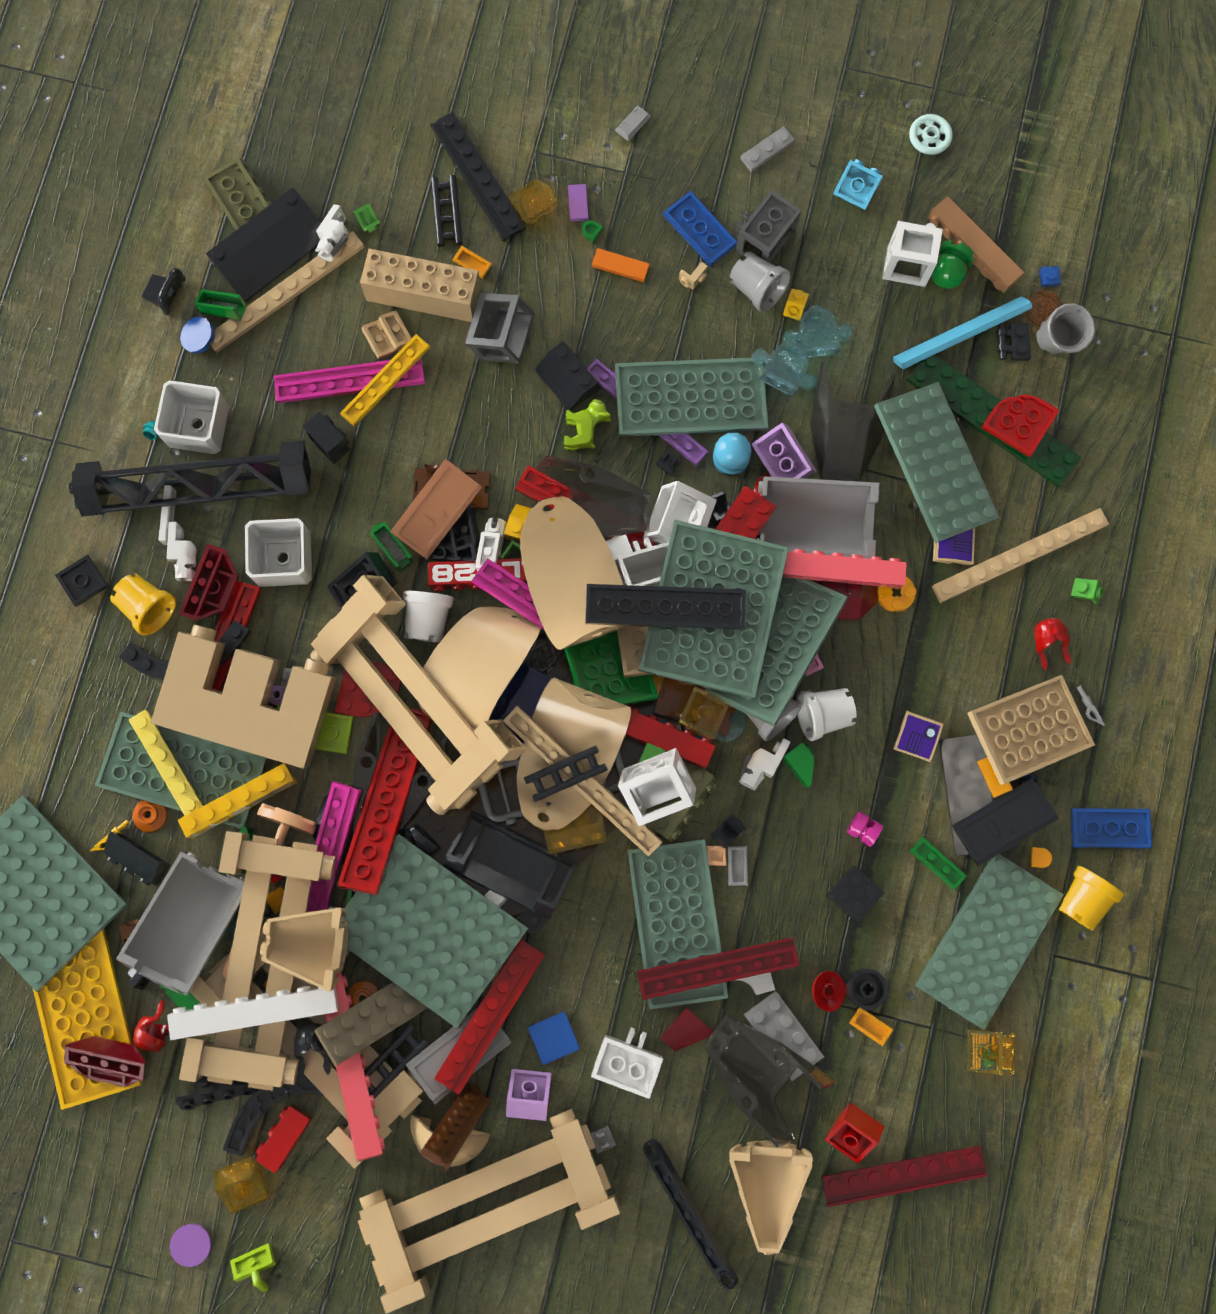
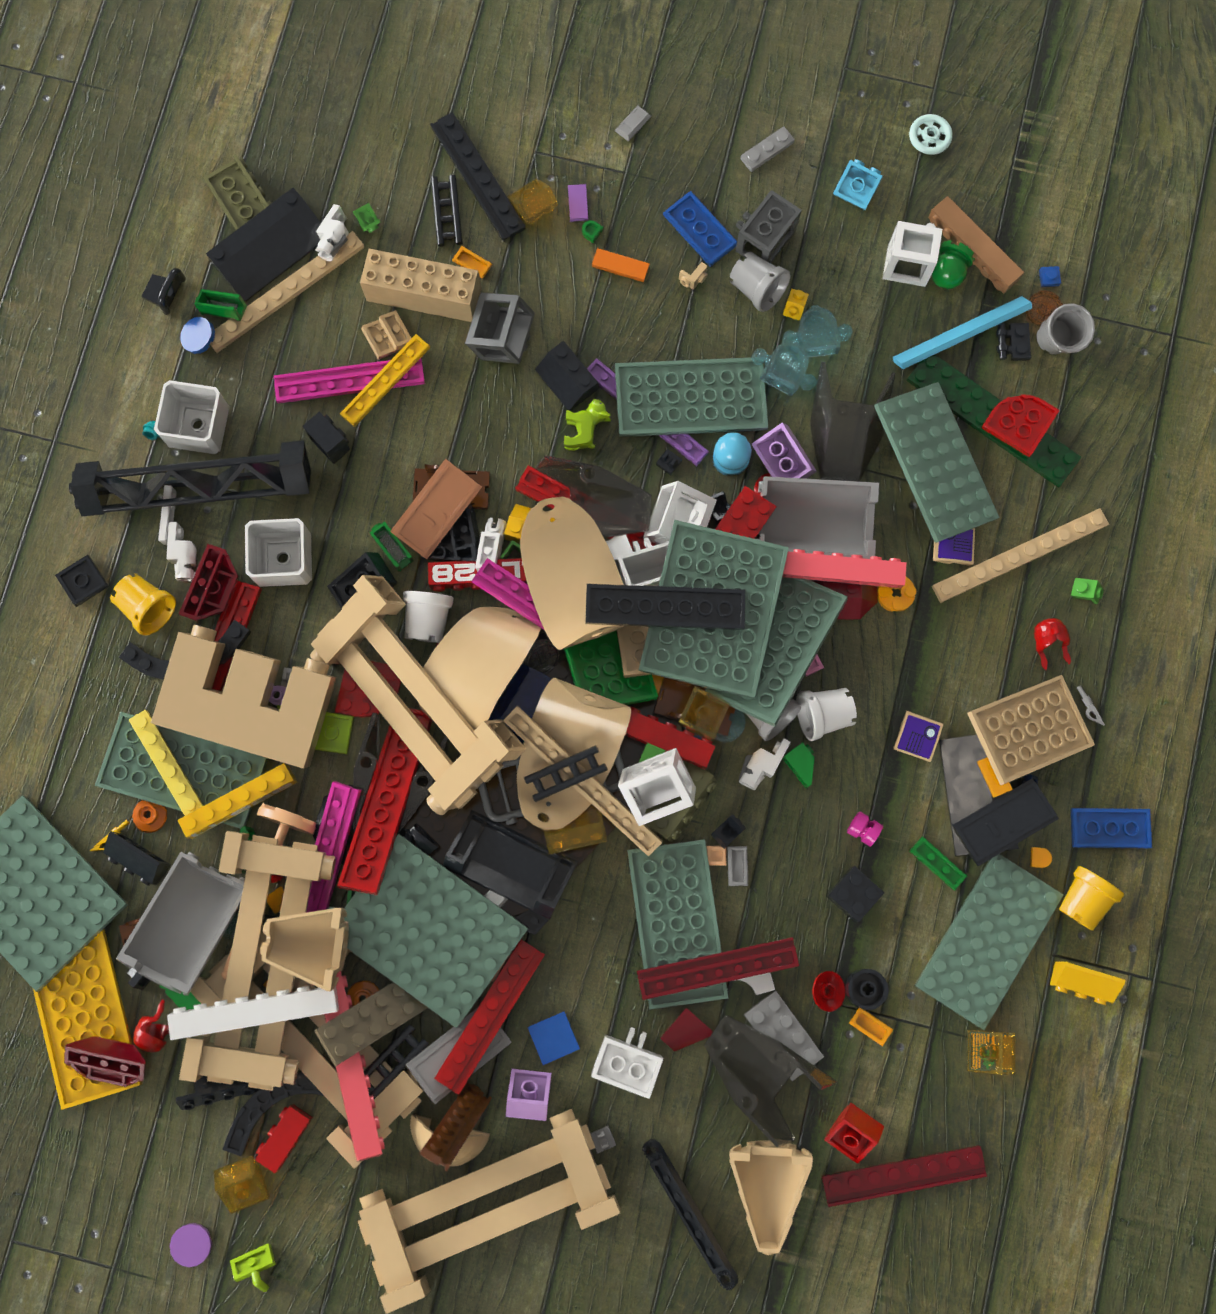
(304, 1041): black hair -> none
(1086, 982): none -> yellow slope

